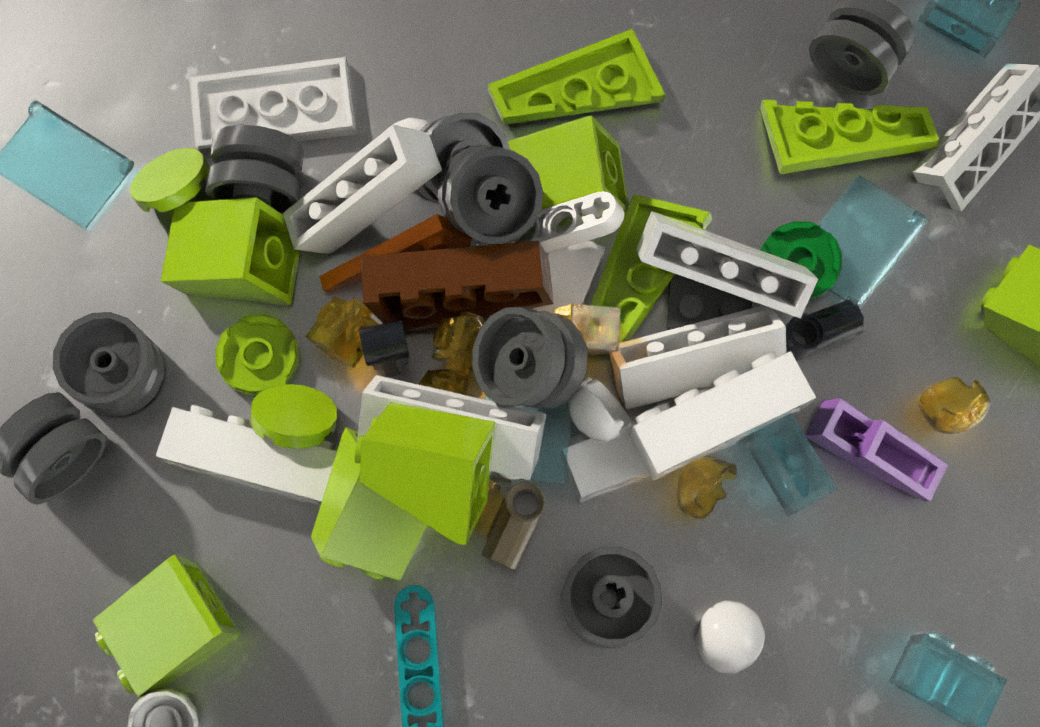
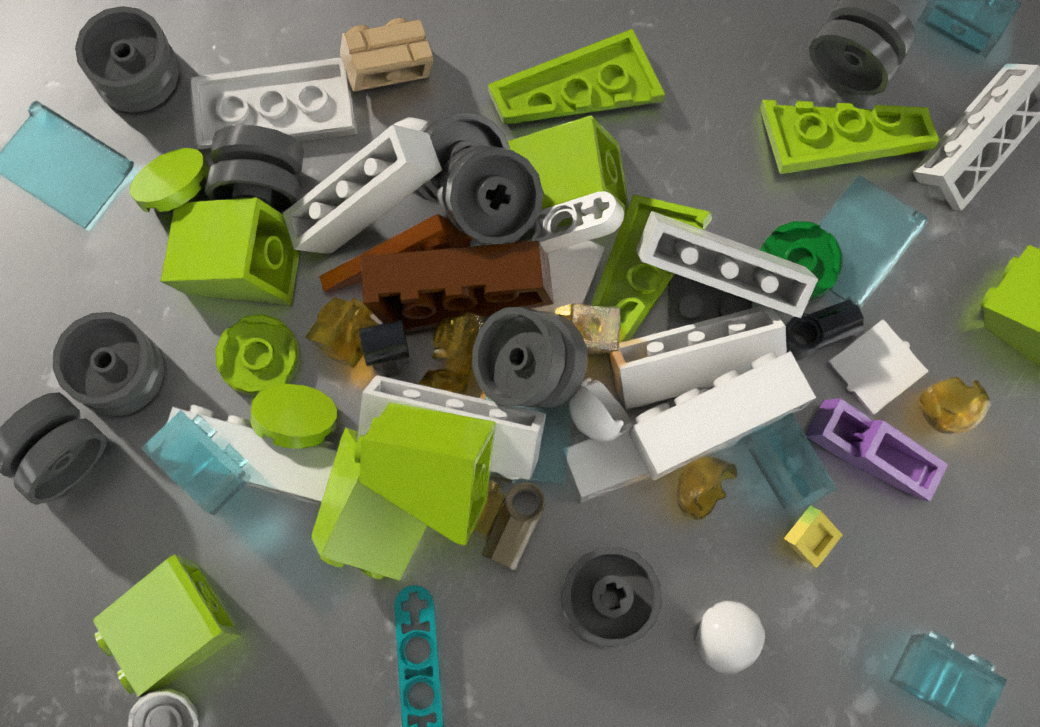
(127, 59): none -> dark grey wheel
(197, 462): none -> clear light blue brick
(386, 54): none -> tan brick
(813, 536): none -> light yellow plate
(877, 367): none -> white piece

